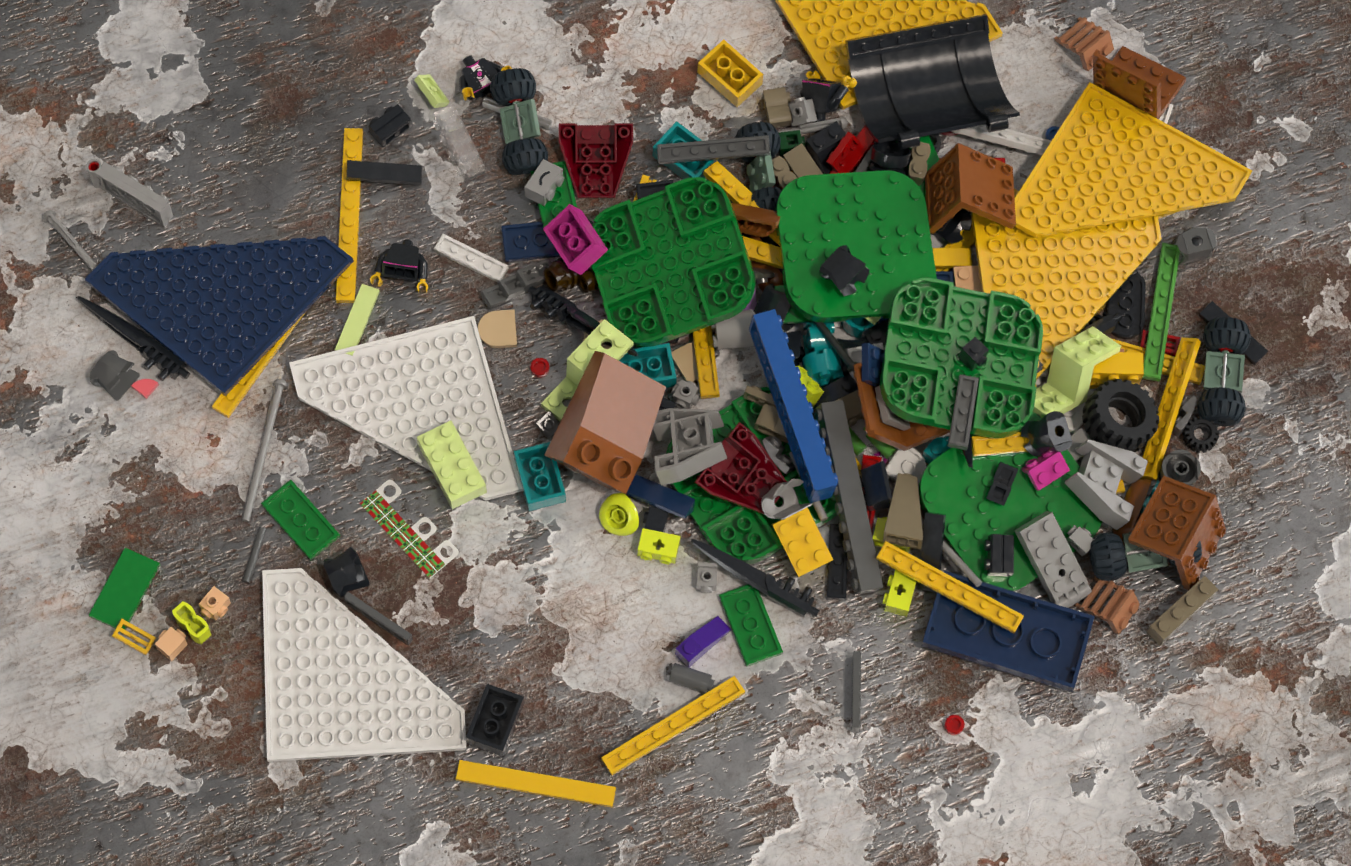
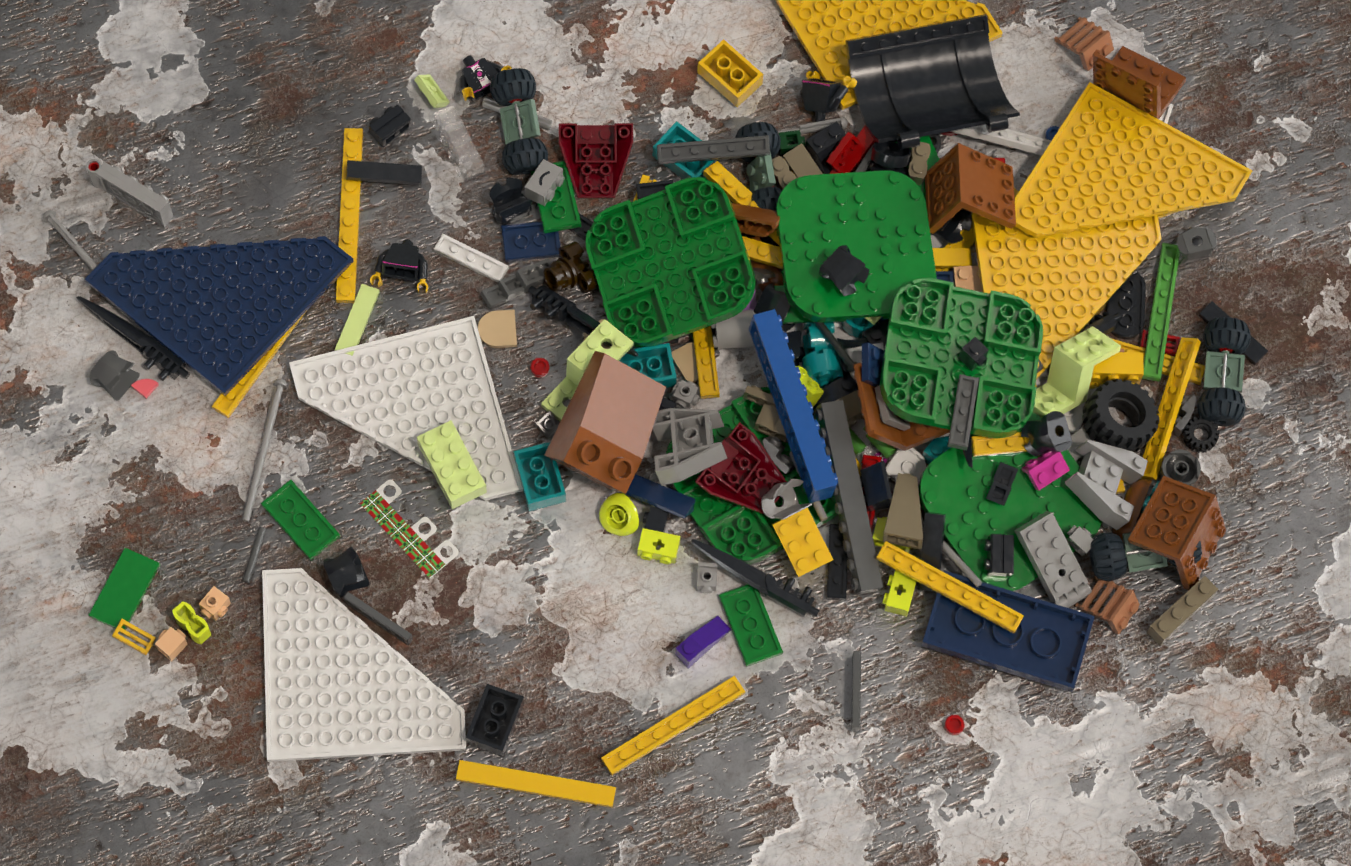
(509, 202): none -> black piece
(575, 239): dark pink brick -> none
(691, 678): dark grey brick -> none
(777, 107): dark tan brick -> none
(802, 111): light grey brick -> none

